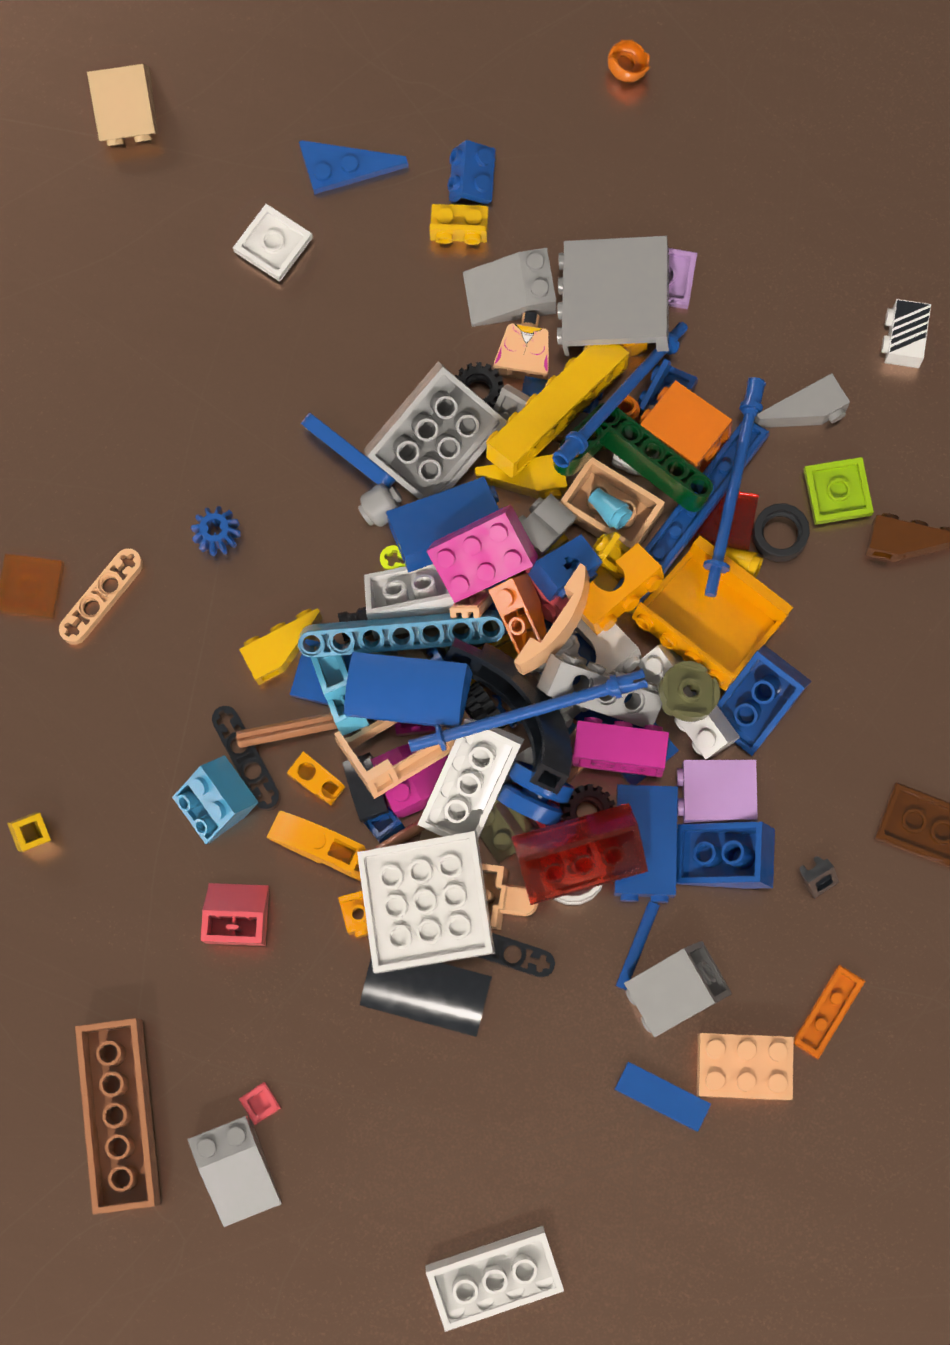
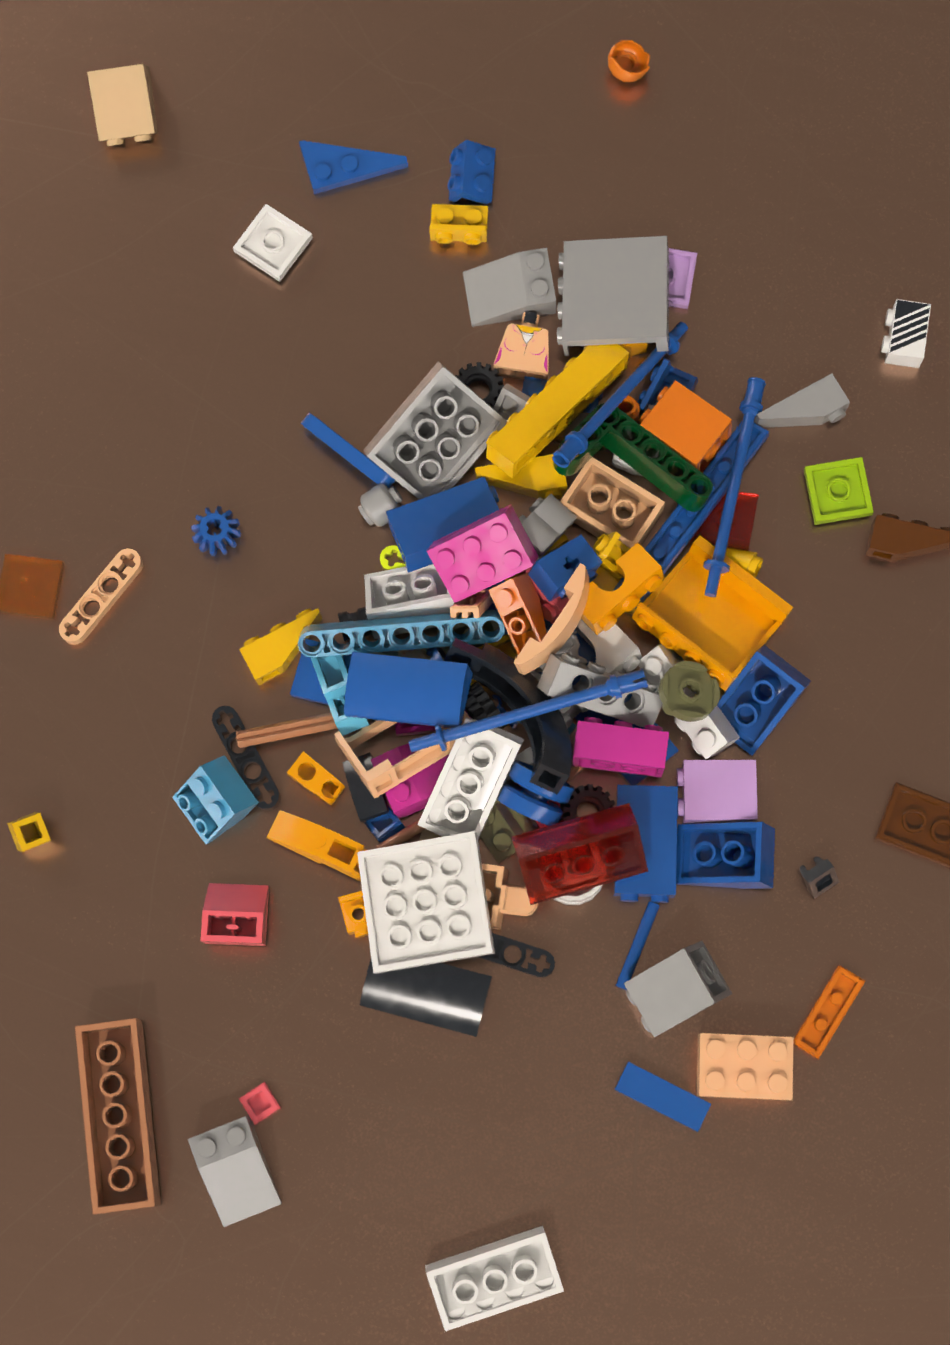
(612, 510): medium azure cone -> none
(787, 511): black tyre -> none

